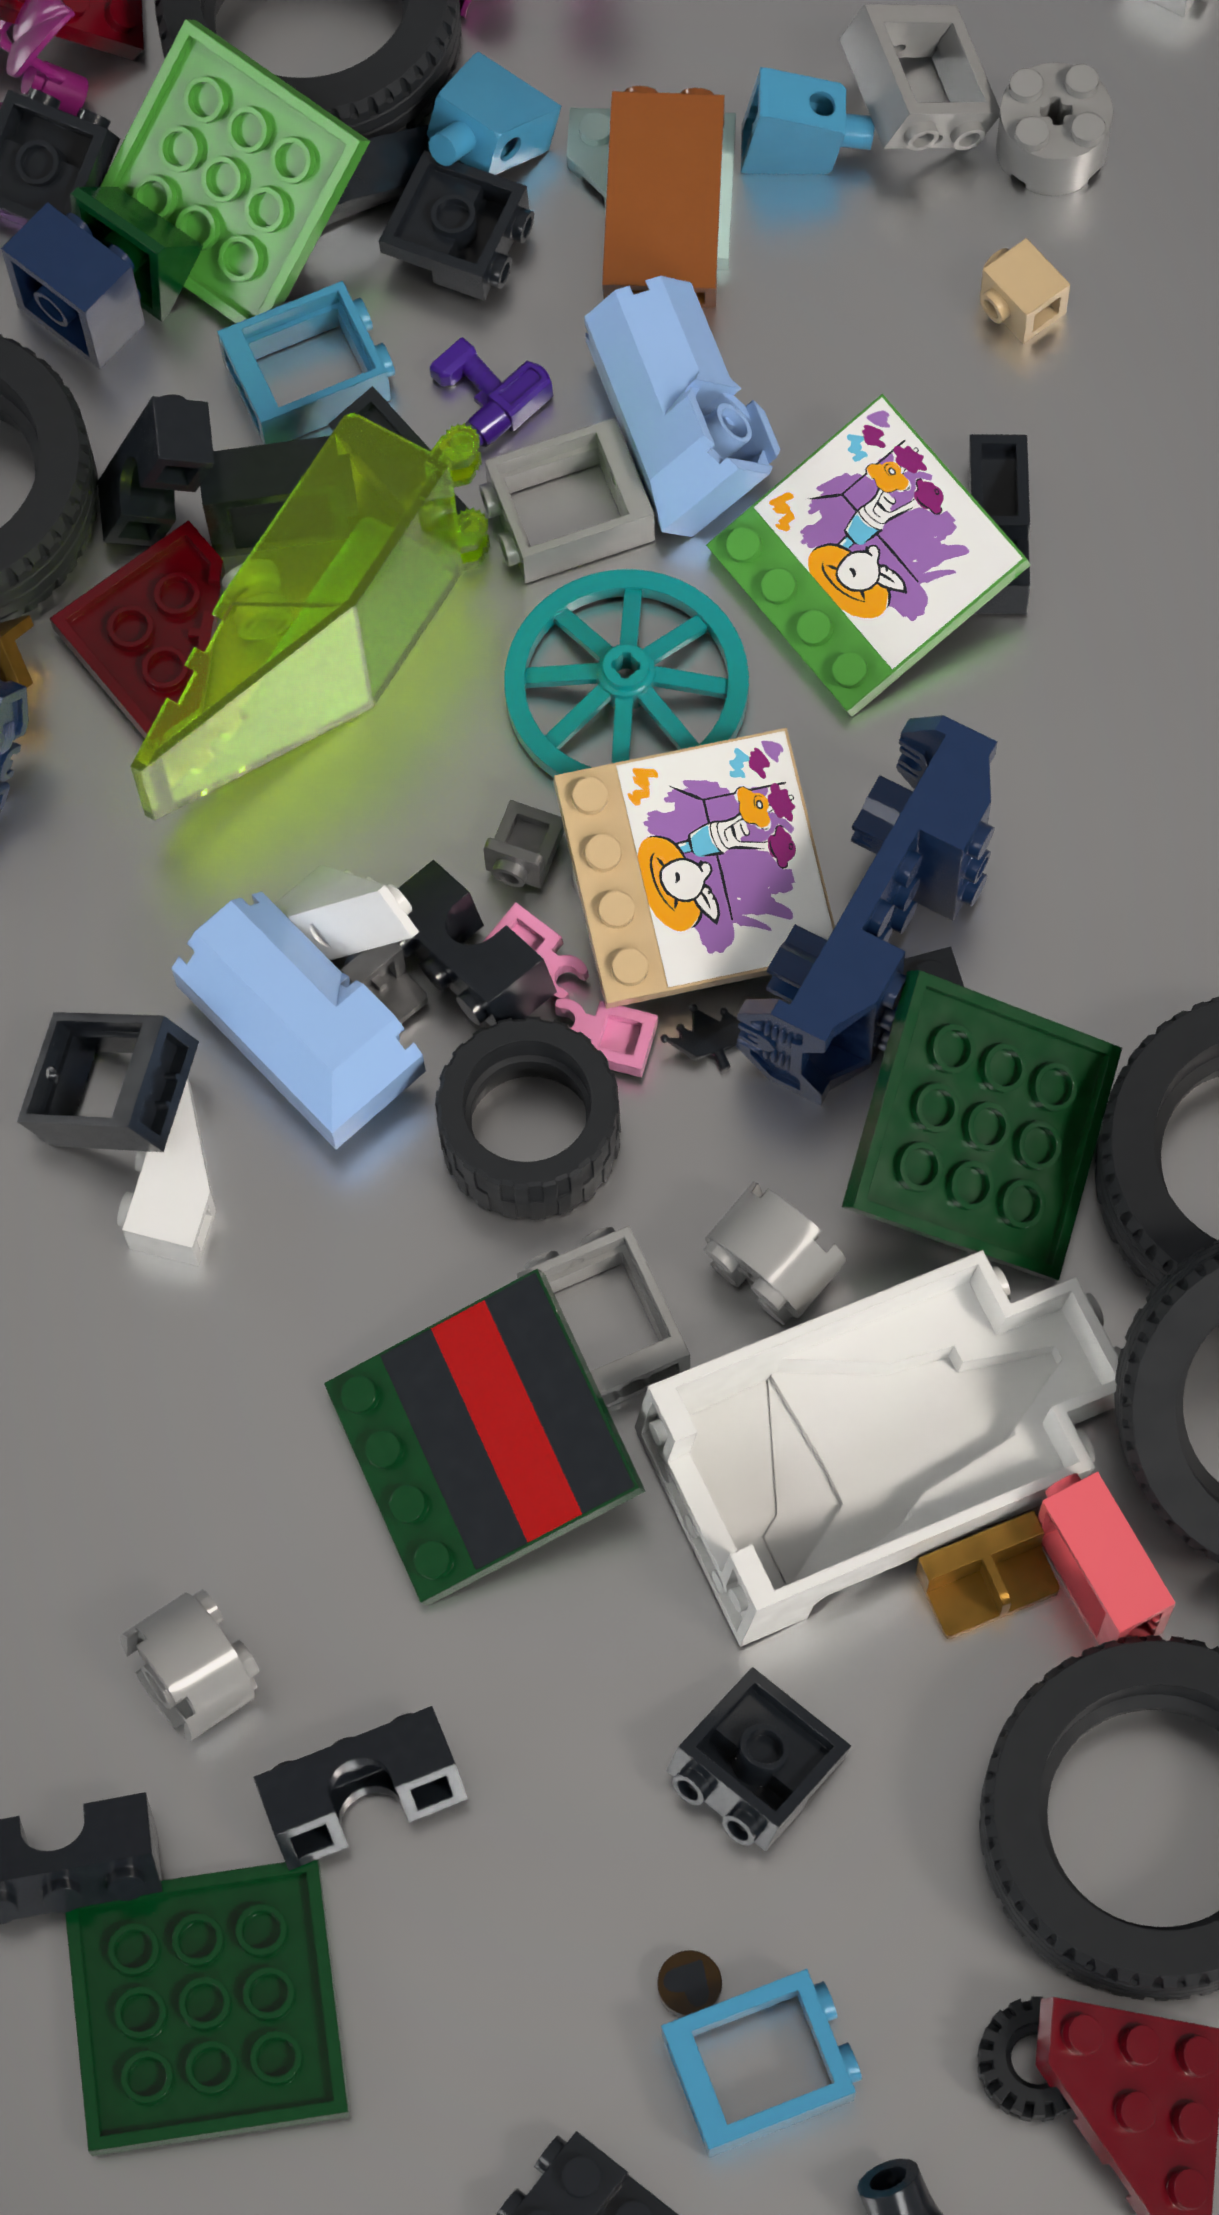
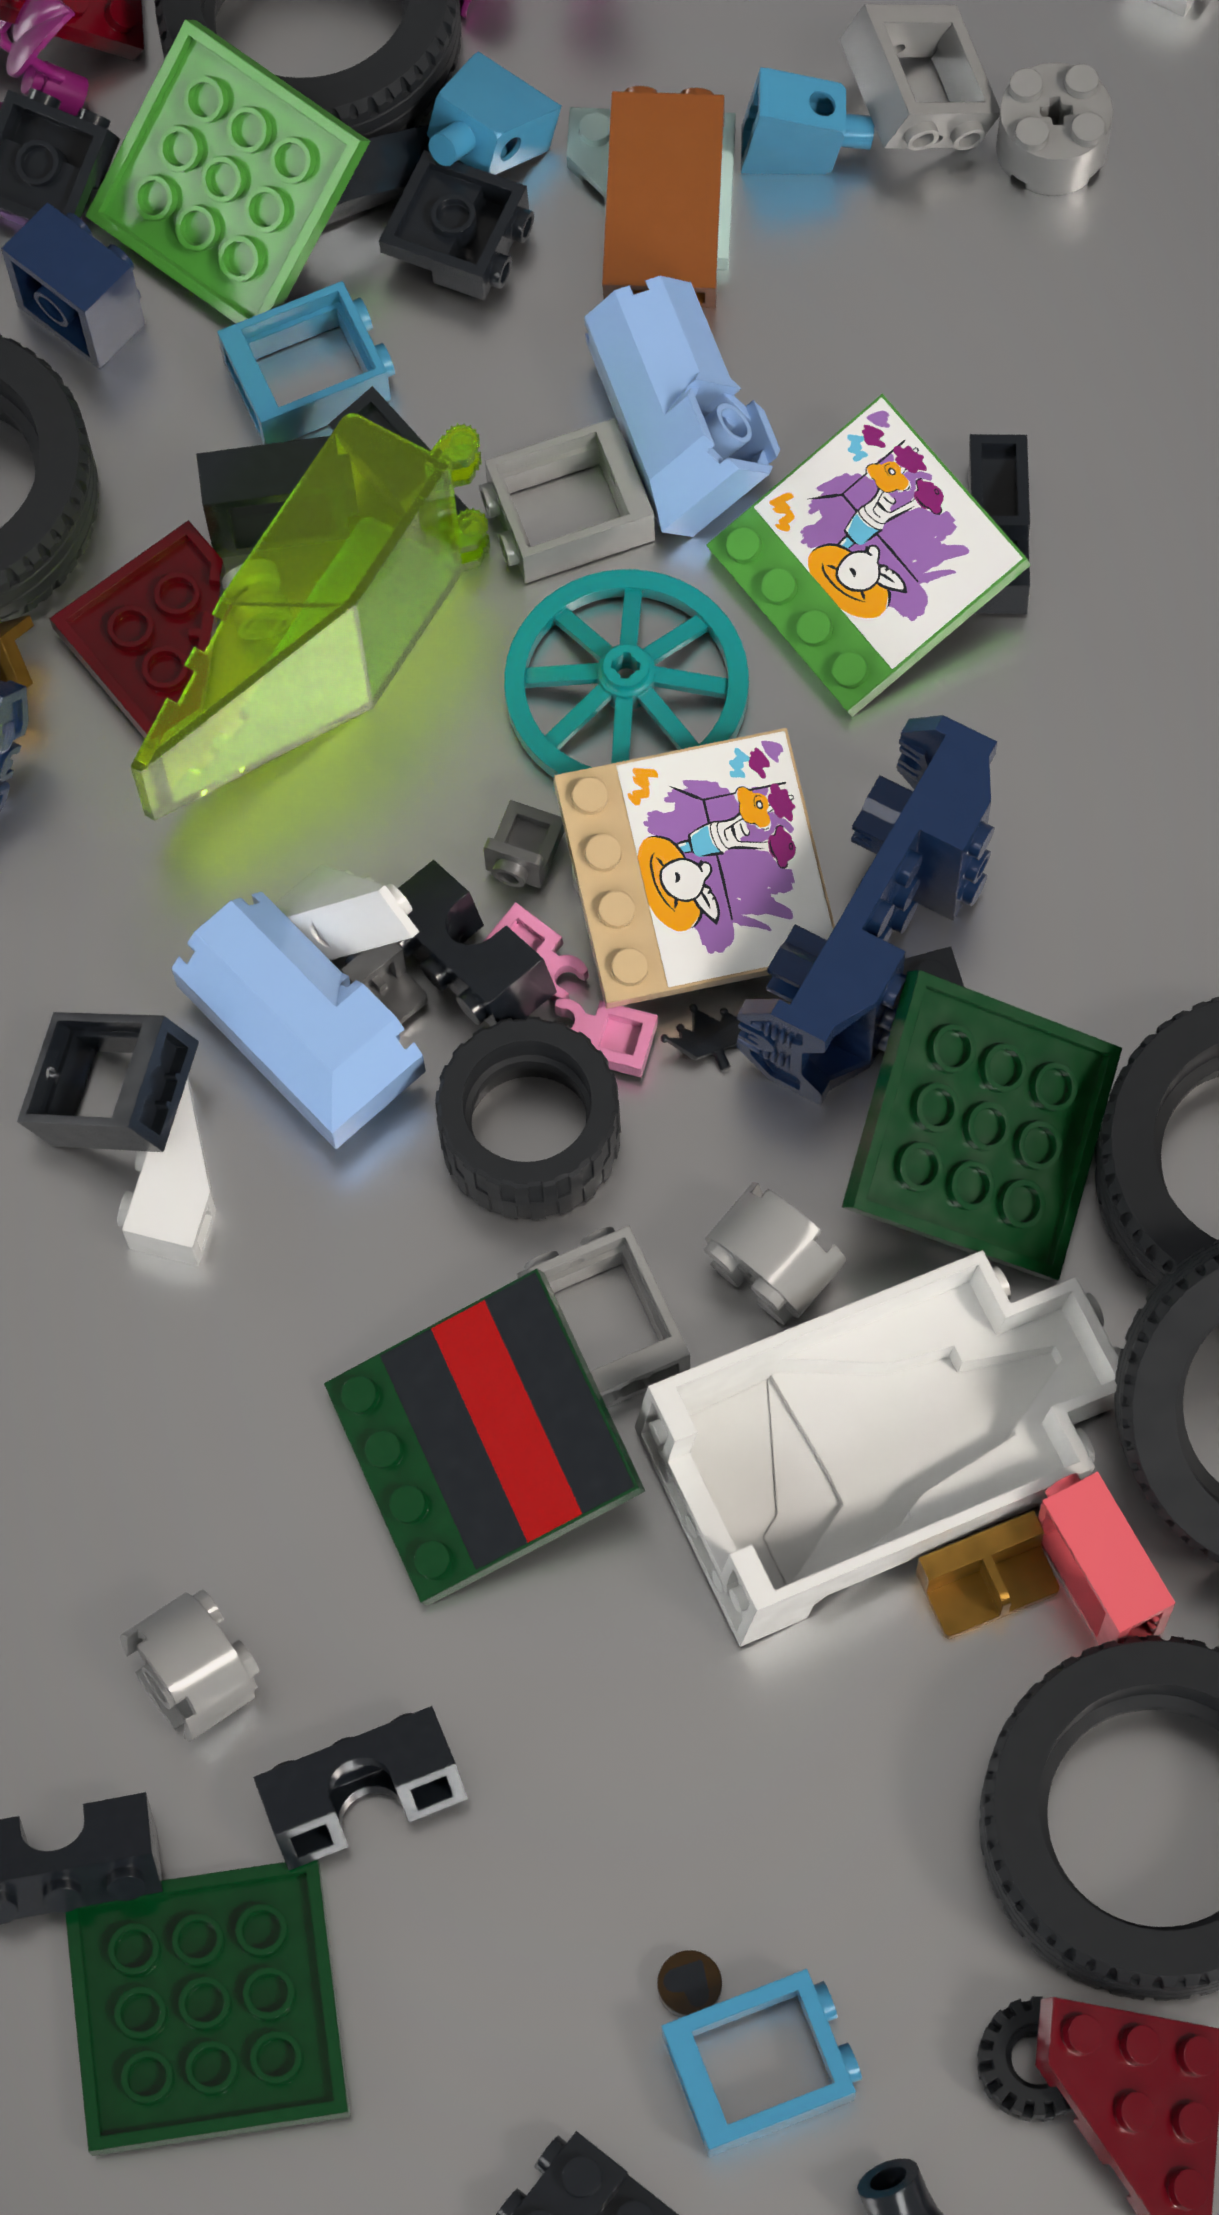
(155, 246): dark green slope -> none
(161, 454): black arch -> none
(503, 403): dark purple piece -> none
(756, 1760): black plate -> none
(1023, 290): tan brick -> none

